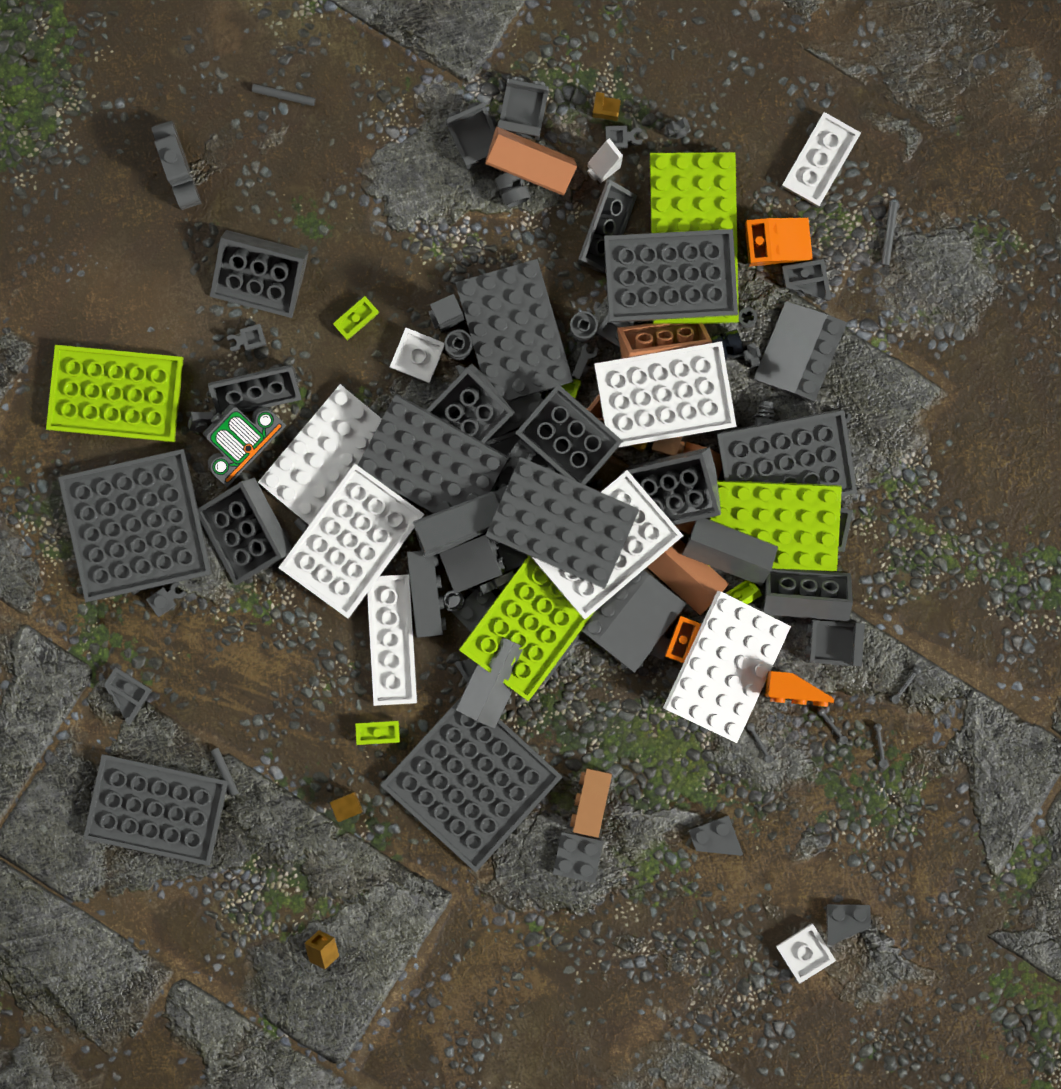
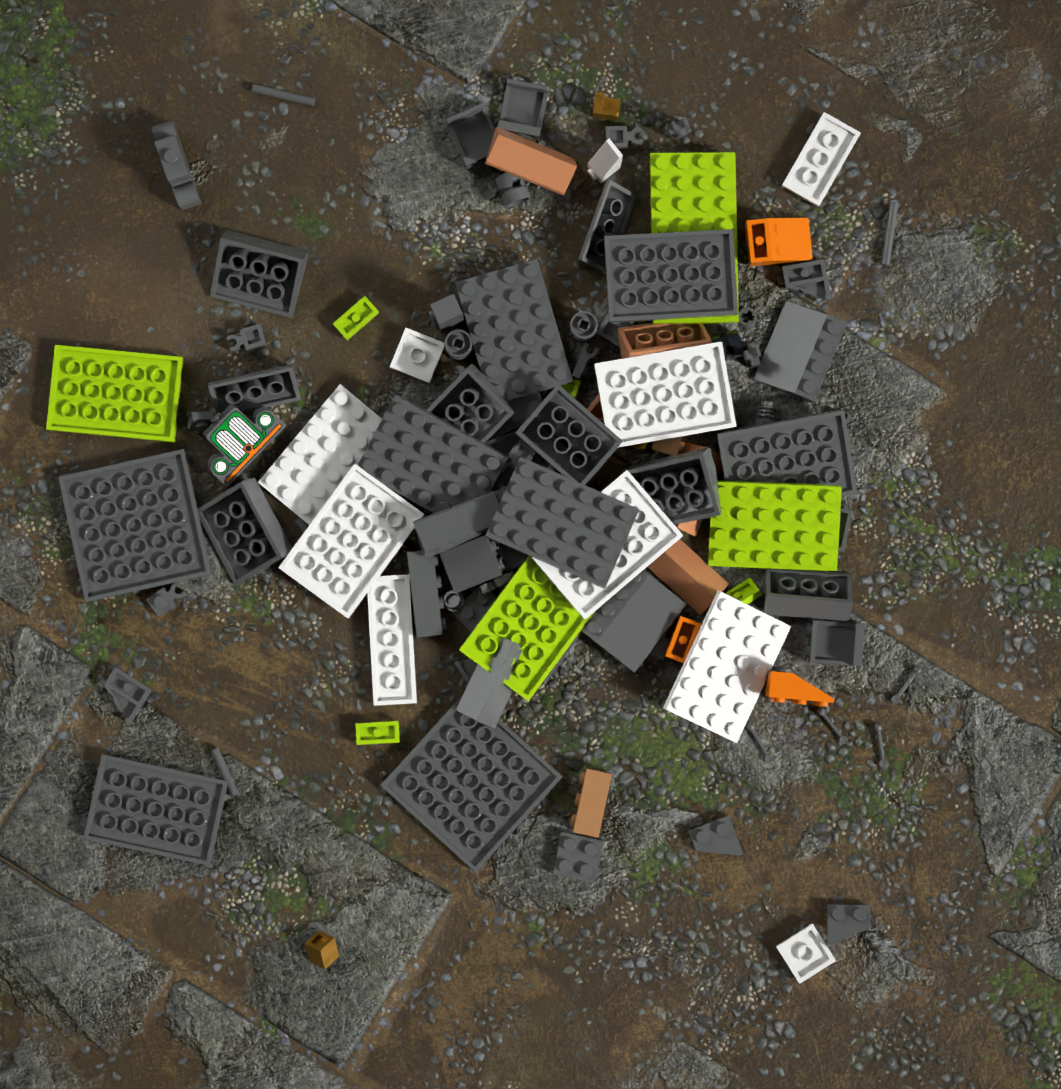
(346, 807): pearl gold panel -> none
(730, 550): dark grey slope -> none

